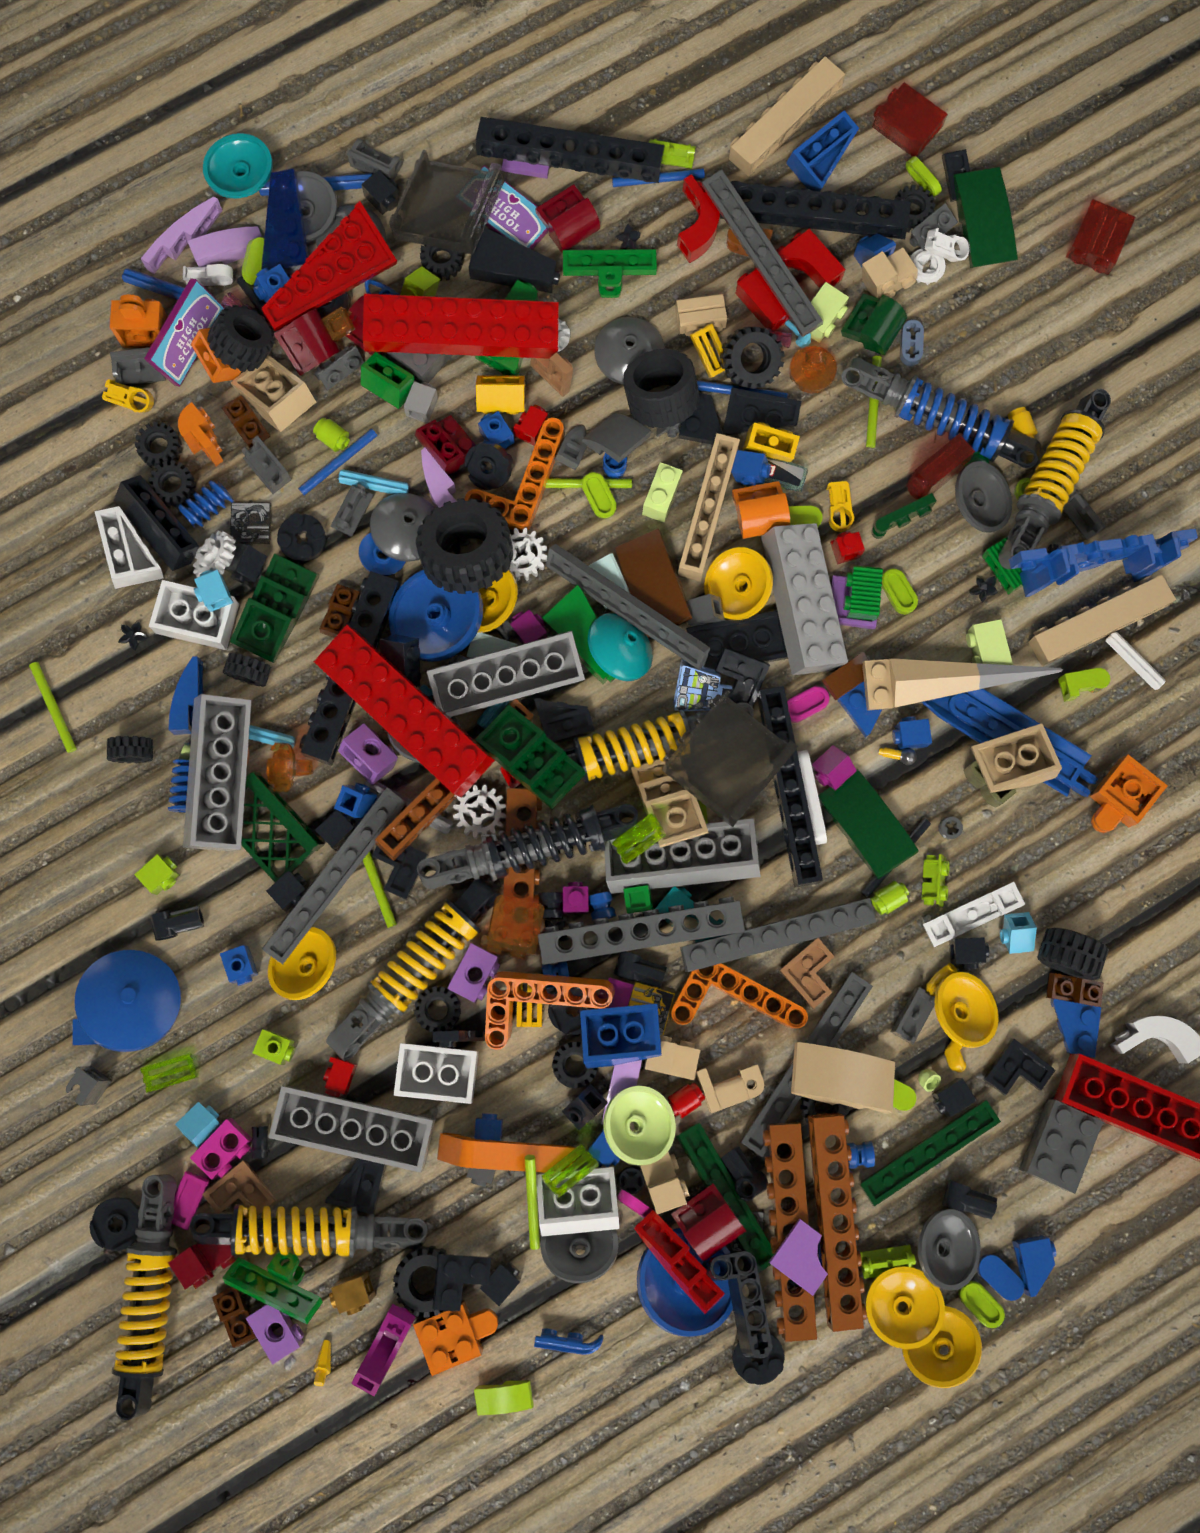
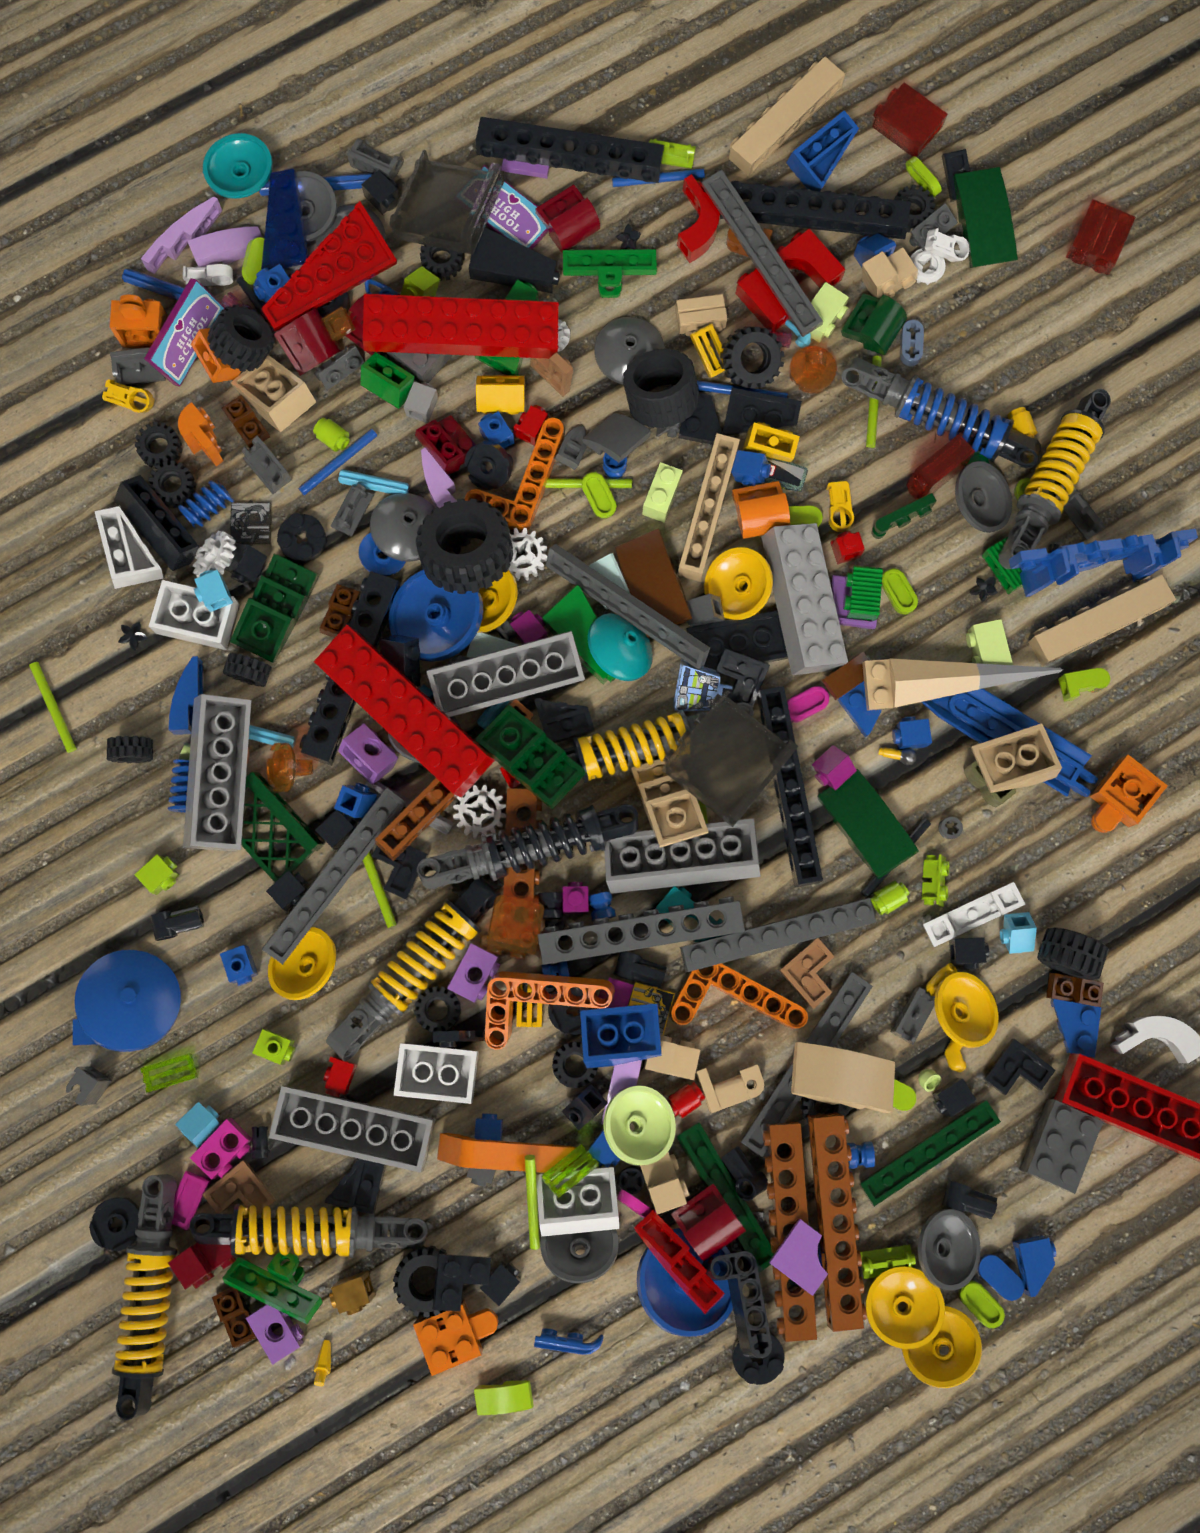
(383, 1349): magenta arch -> none
(636, 835): clear neon green tile -> none
(638, 899): green tile -> none
(812, 798): white beam -> none
(1135, 660): white axle -> none

